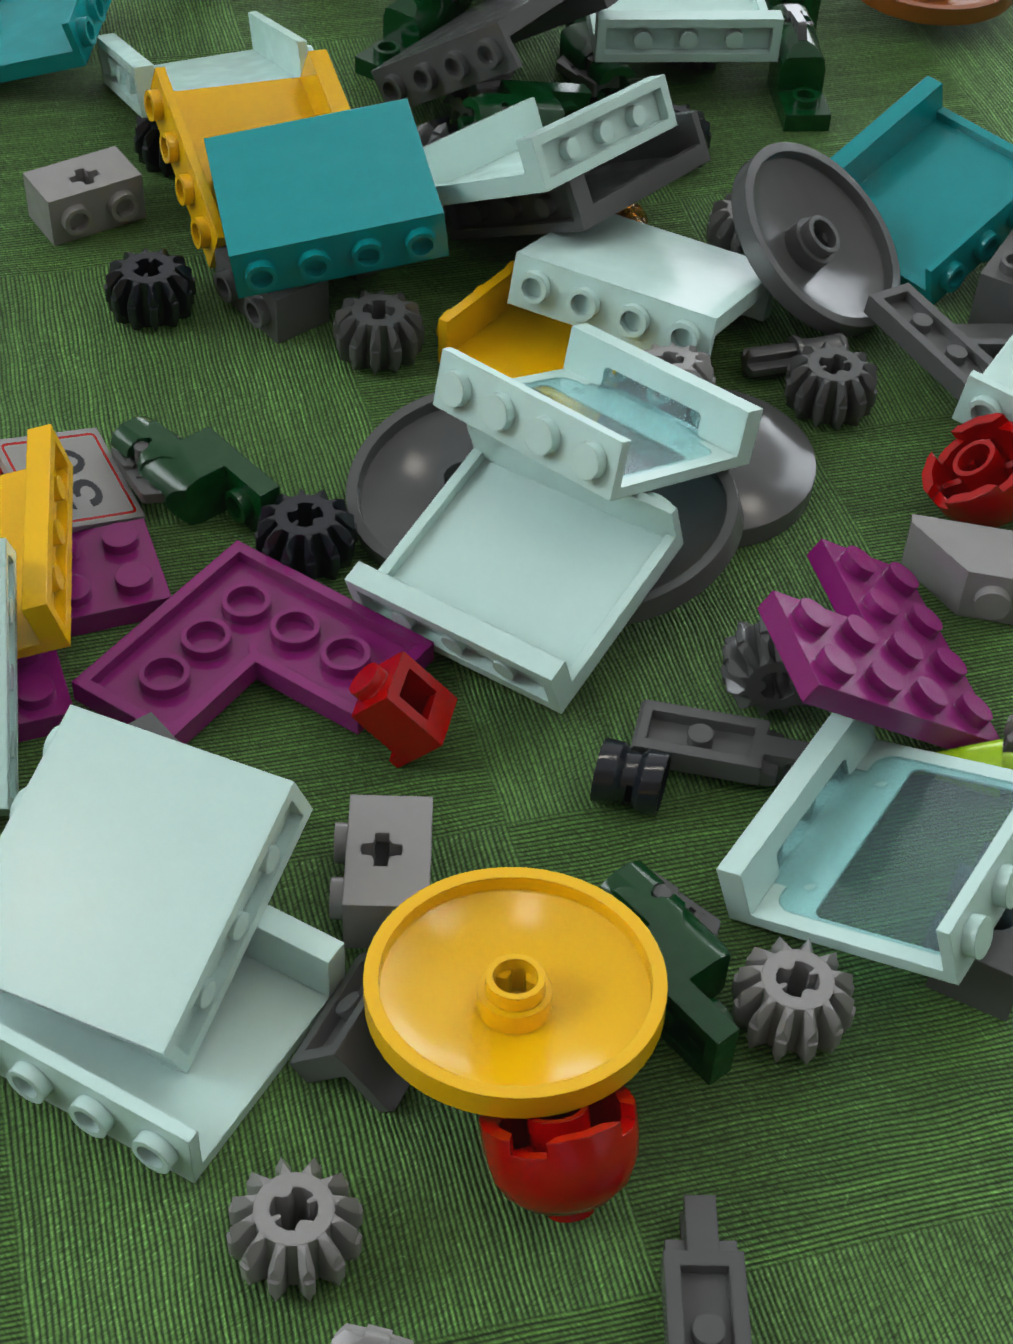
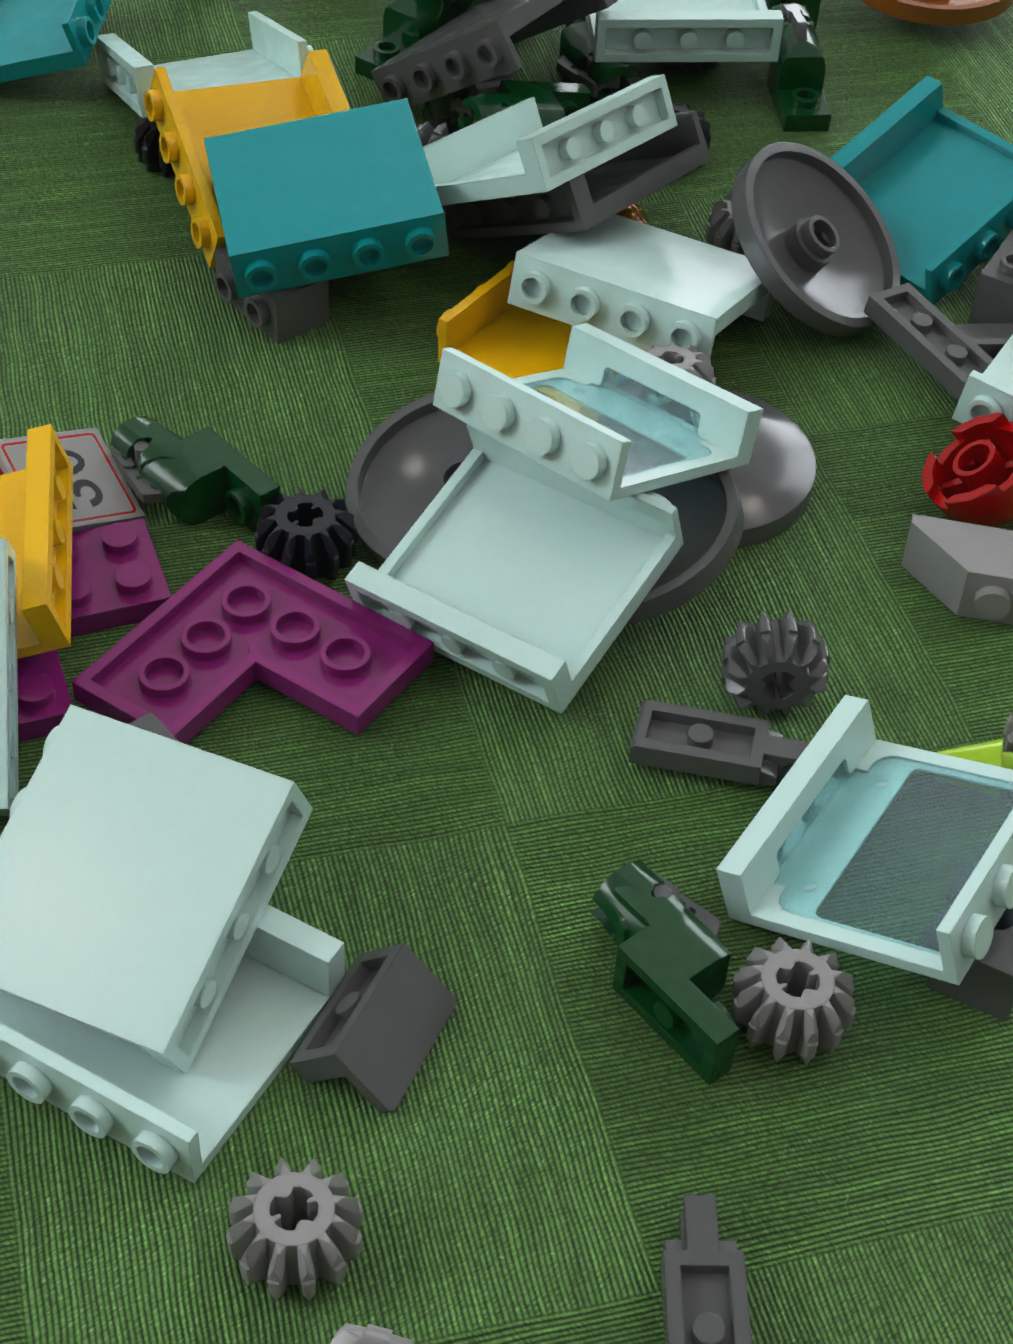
(84, 195): light grey brick -> none
(150, 289): black gear -> none
(378, 331): dark grey gear -> none
(384, 858): light grey brick -> none
(402, 707): red brick -> none
(515, 992): yellow dish -> none
(564, 1160): red cylinder -> none
(630, 776): black wheel -> none
(776, 358): dark grey axle -> none
(831, 385): dark grey gear -> none
(877, 652): magenta plate -> none

